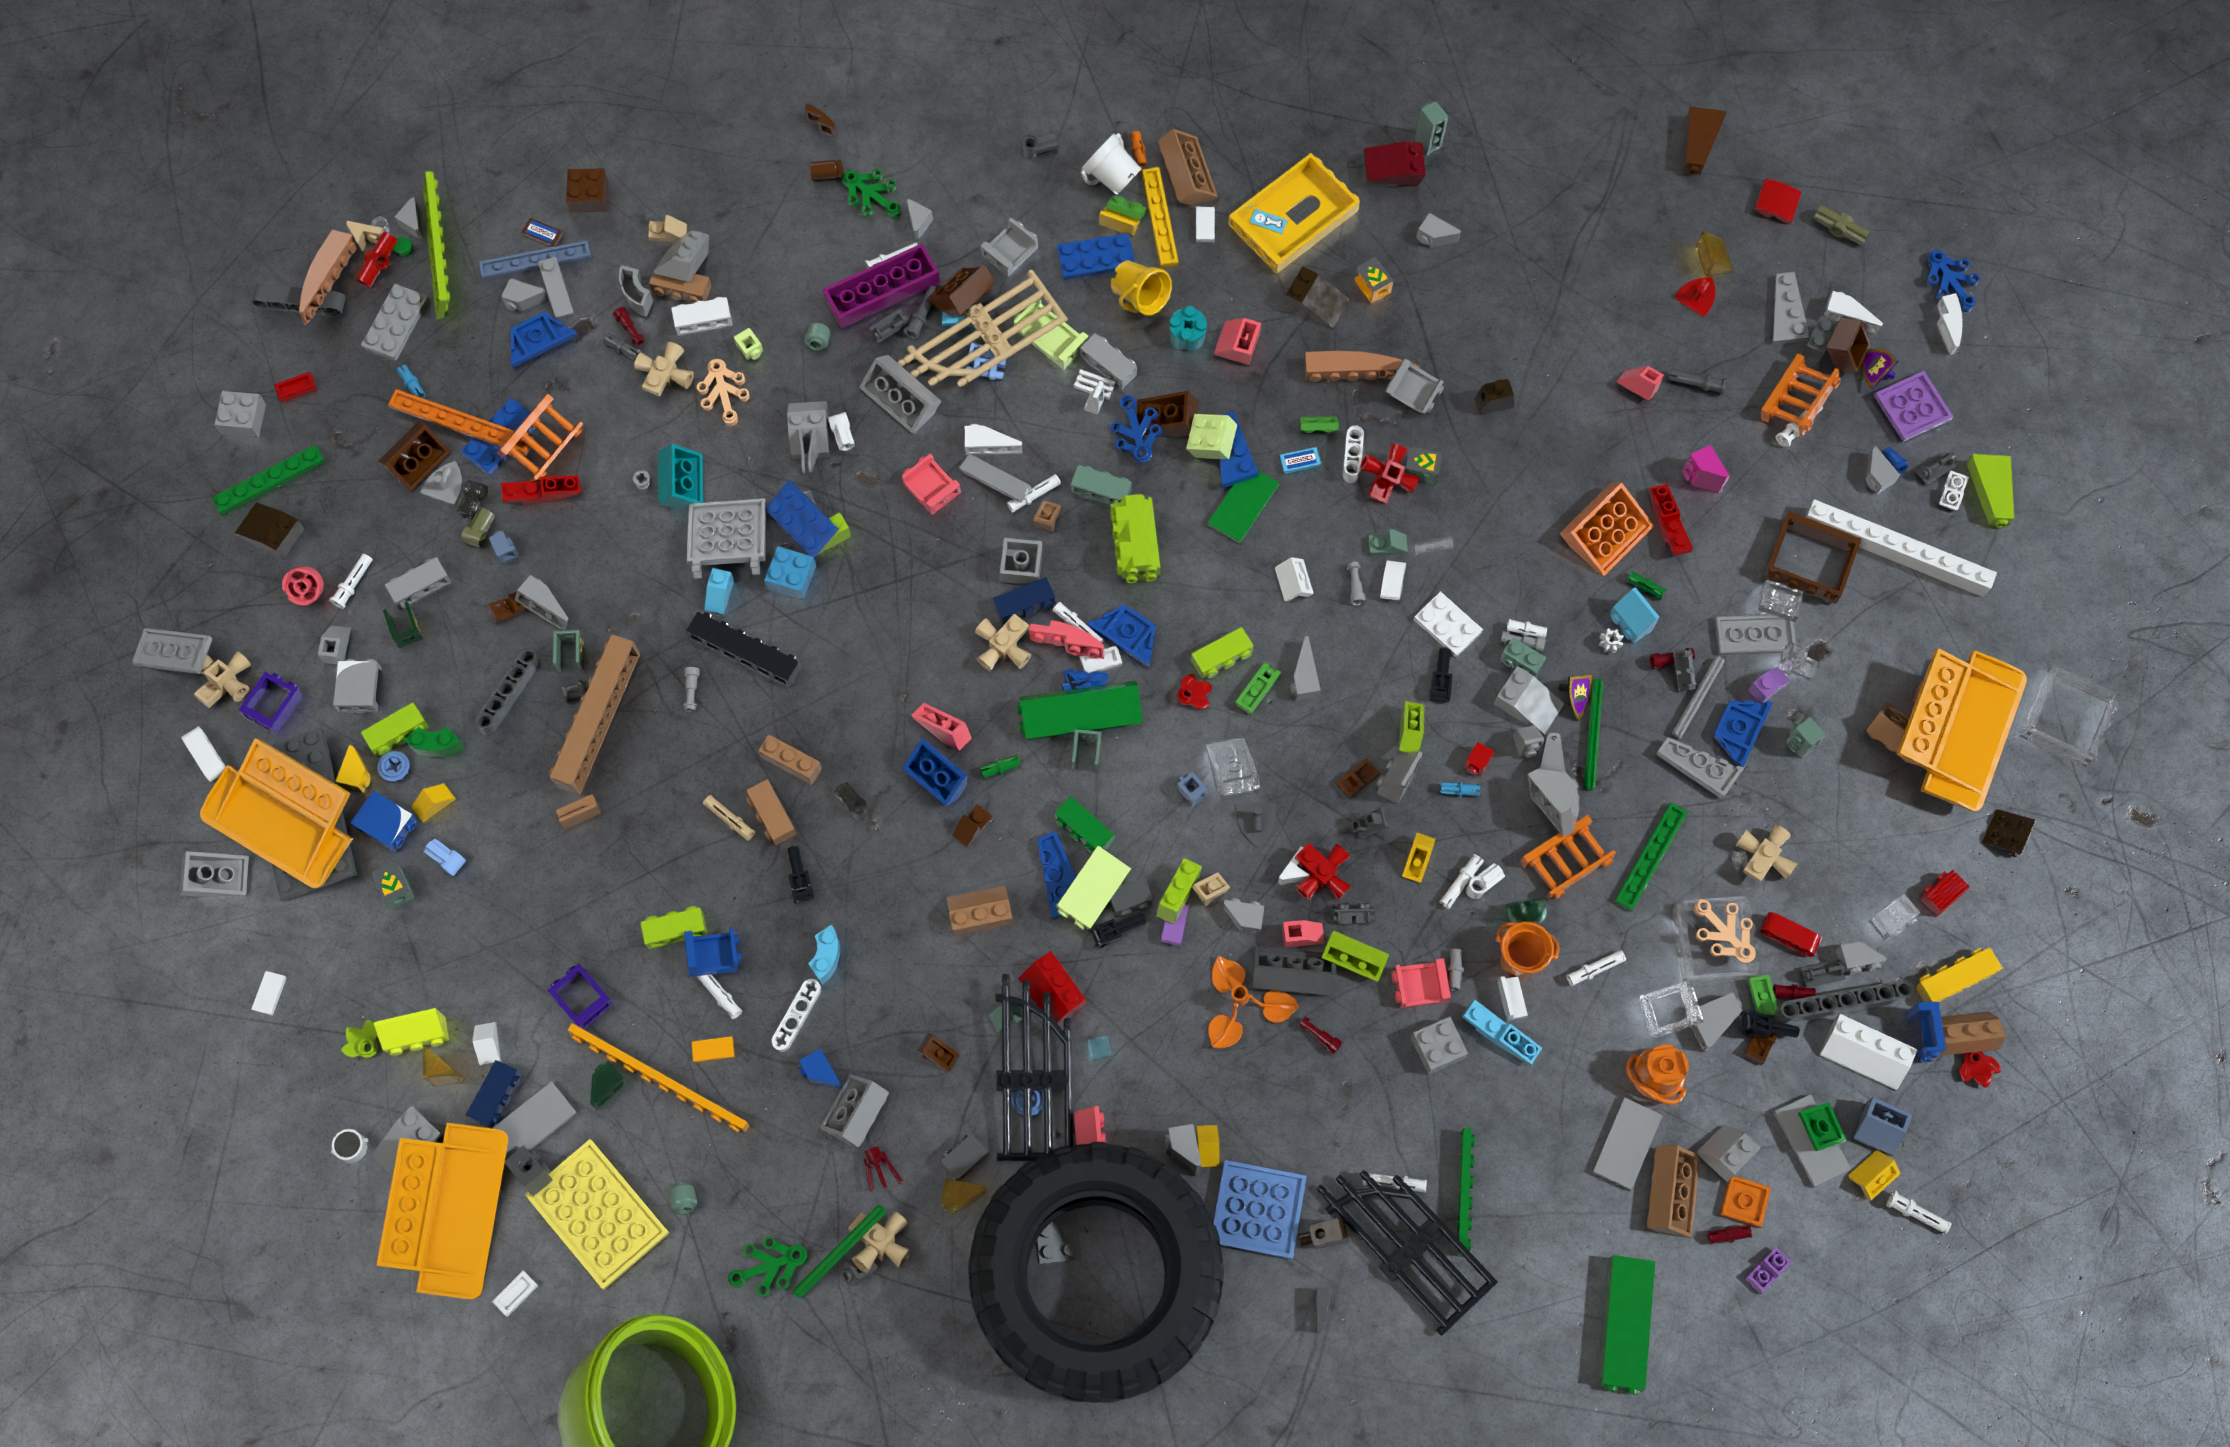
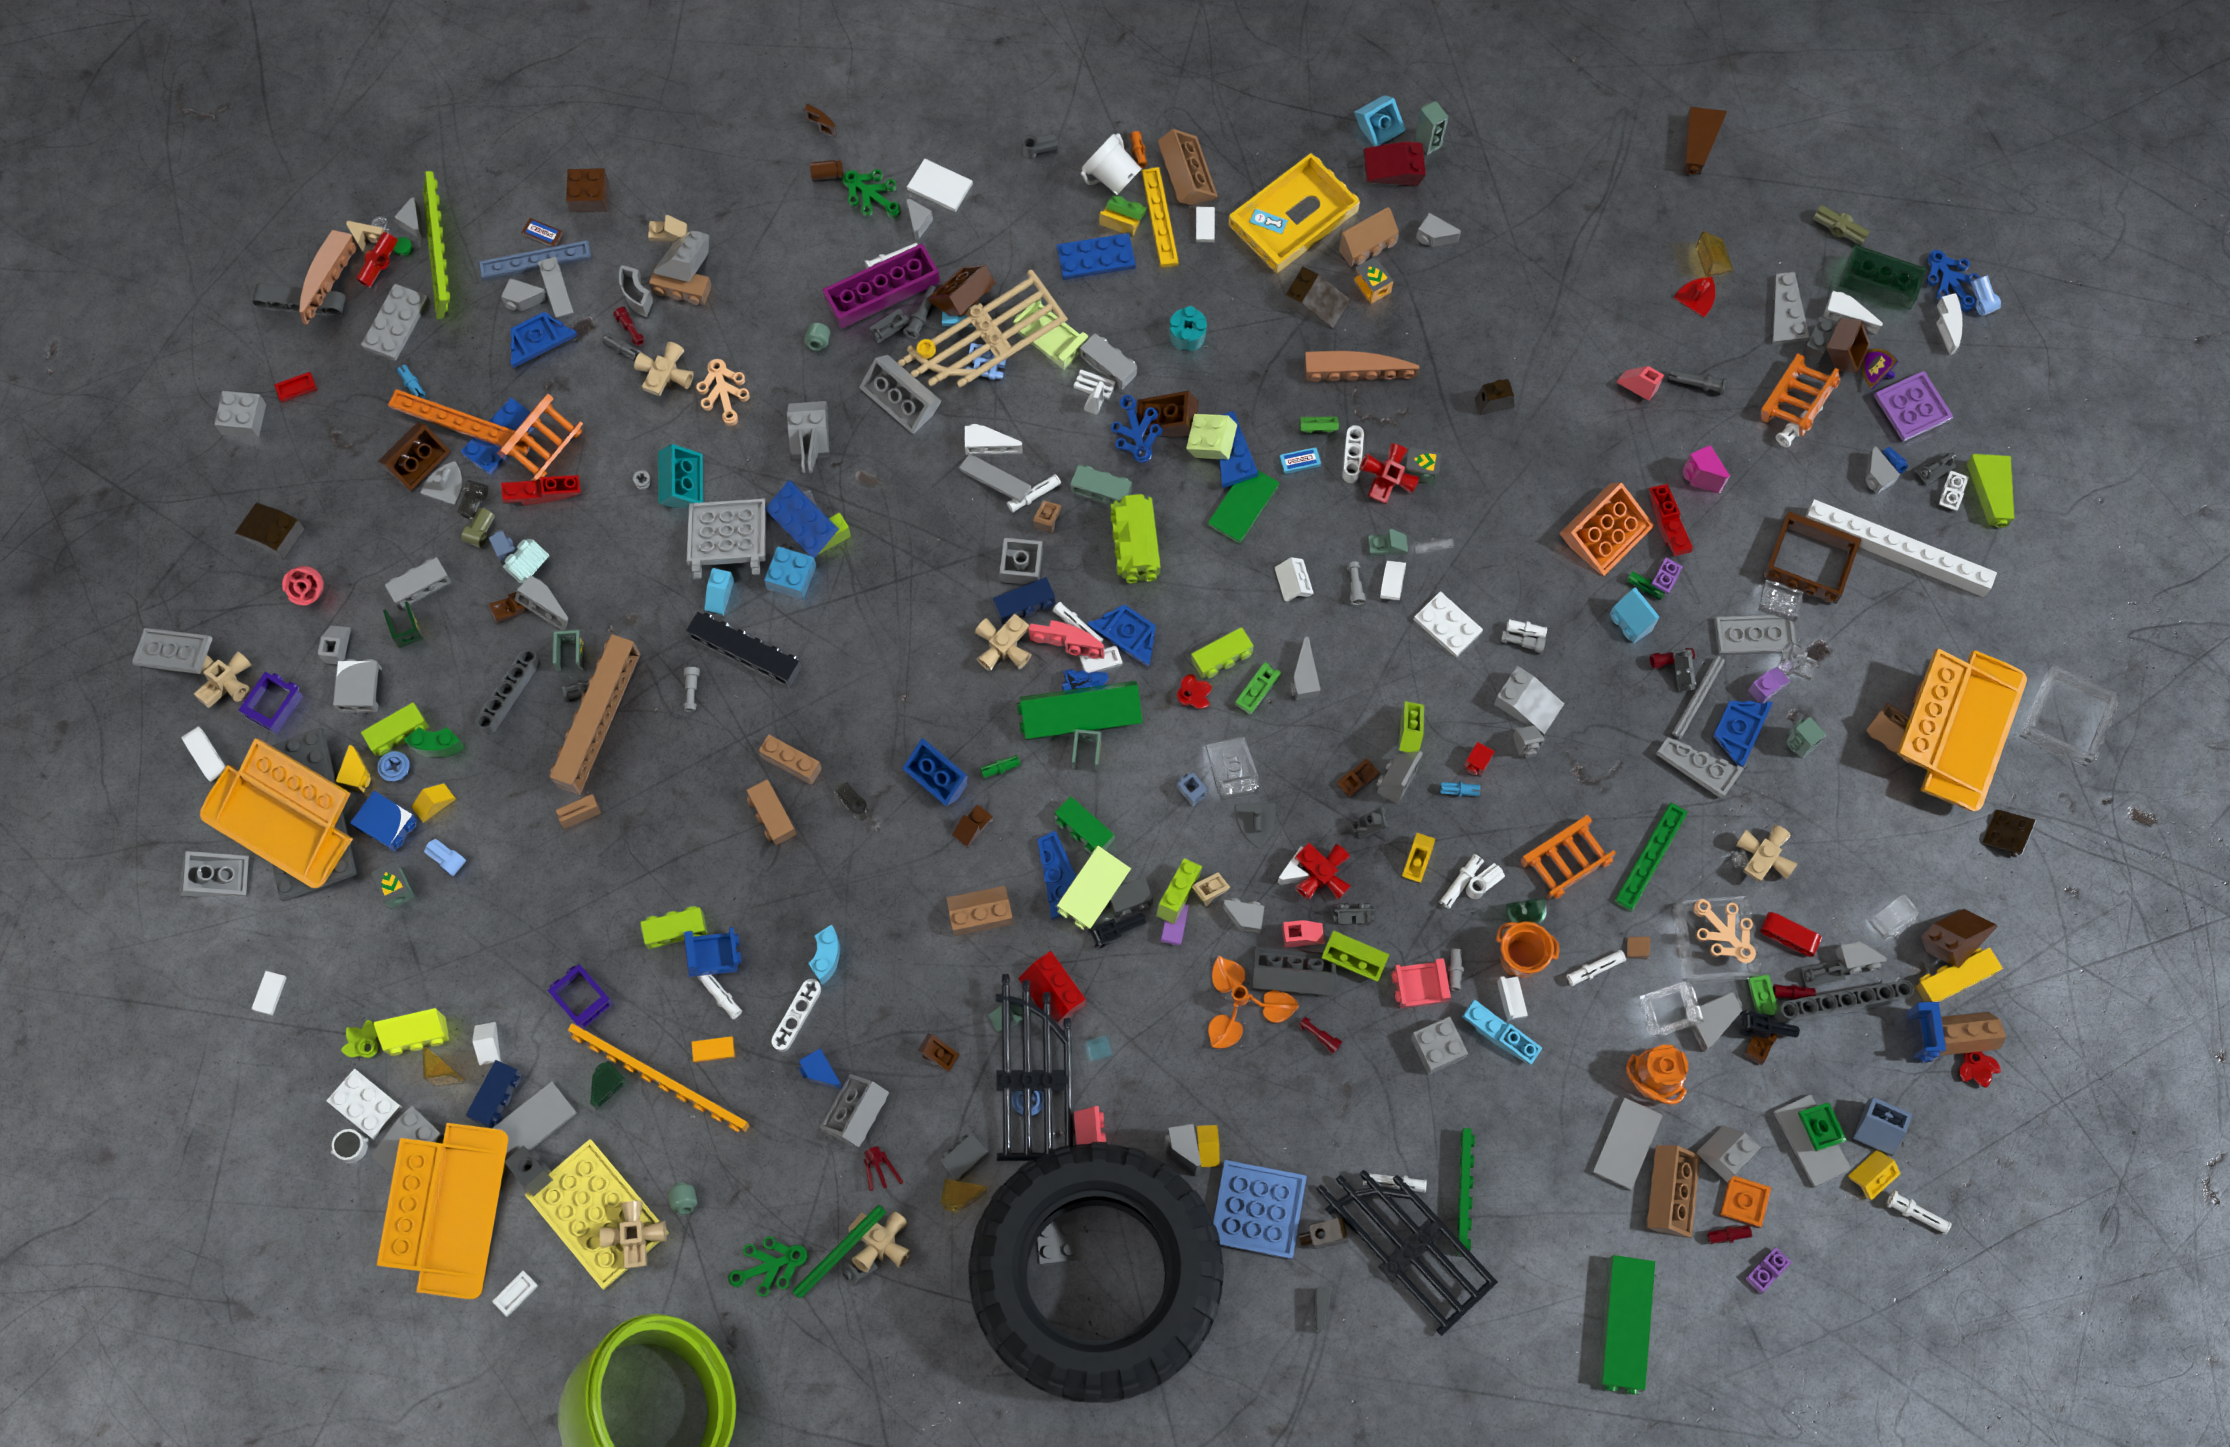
(268, 479): green plate -> none
(347, 590): white pin -> none
(364, 1104): none -> white plate
(525, 560): none -> light aqua brick
(633, 1235): none -> tan brick
(702, 316): white brick -> none
(745, 831): tan pin -> none
(748, 344): yellowish green brick -> none
(799, 879): black connector -> none
(840, 427): white piece -> none
(926, 348): none -> yellow tile
(930, 484): coral panel -> none
(939, 185): none -> white tile
(943, 726): coral slope -> none
(1010, 247): light grey panel -> none
(1141, 286): yellow piece -> none
(1238, 340): coral slope -> none
(1369, 237): none -> medium nougat slope
(1380, 120): none -> medium azure slope
(1414, 387): light grey panel -> none
(1442, 680): black connector -> none
(1522, 656): sand green brick -> none
(1554, 789): light grey slope -> none
(1578, 693): shield -> none
(1593, 734): green axle -> none
(1615, 636): white gear -> none
(1638, 947): none -> medium nougat slope
(1666, 575): none -> medium lavender slope
(1777, 200): red slope -> none
(1868, 1052): white slope -> none
(1883, 277): none -> clear green brick
(1944, 893): red brick -> none
(1957, 936): none -> reddish brown slope
(1986, 299): none -> light blue piece

